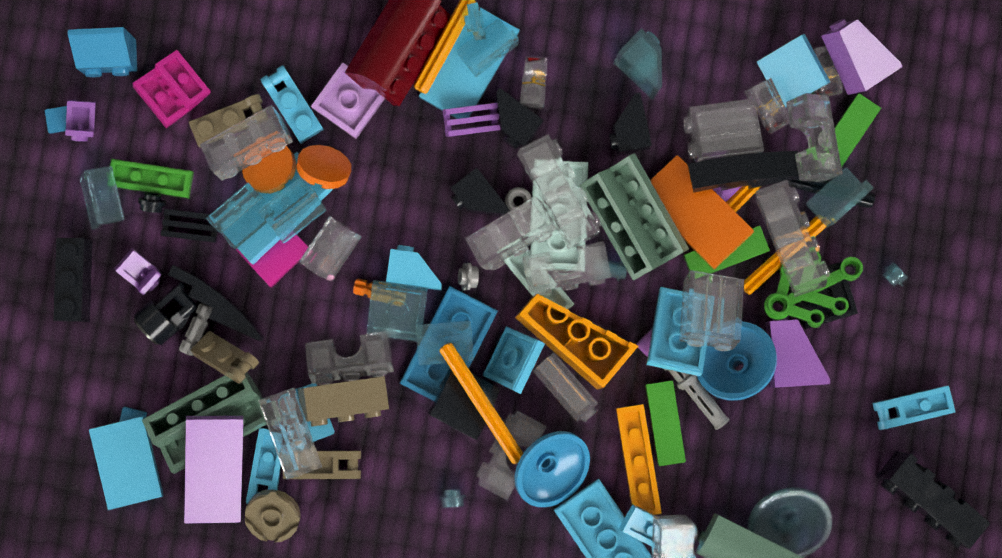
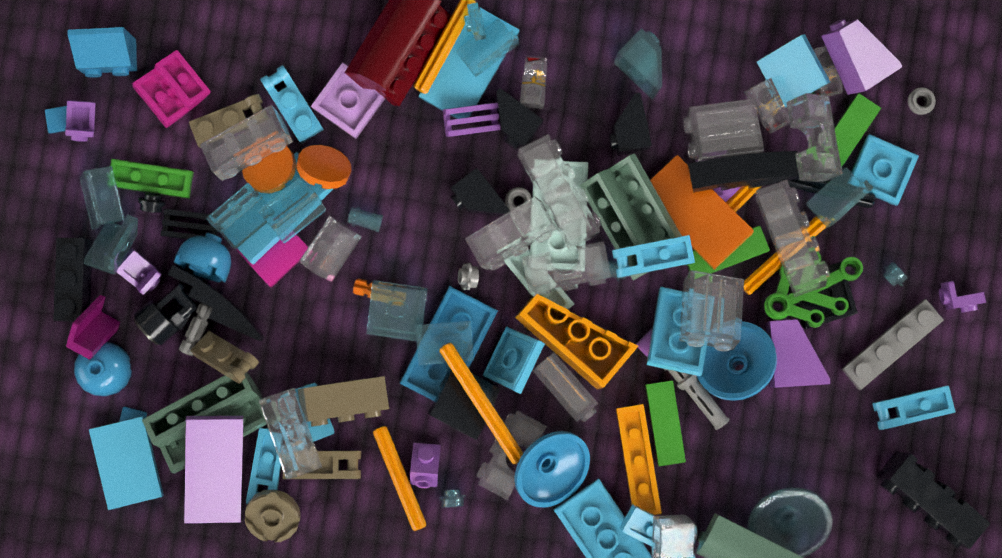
(91, 330): none -> magenta panel
(106, 372): none -> dark azure cylinder
(112, 245): none -> clear light blue panel
(205, 257): none -> dark azure cylinder
(365, 219): none -> clear light blue pin
(372, 359): clear arch -> none
(399, 478): none -> light orange axle
(410, 269): medium azure slope -> none
(425, 465): none -> medium lavender bracket
(654, 256): none -> medium azure plate
(885, 168): none -> medium azure tile
(892, 344): none -> light grey plate
(928, 97): none -> light grey plate
(966, 303): none -> medium lavender bracket

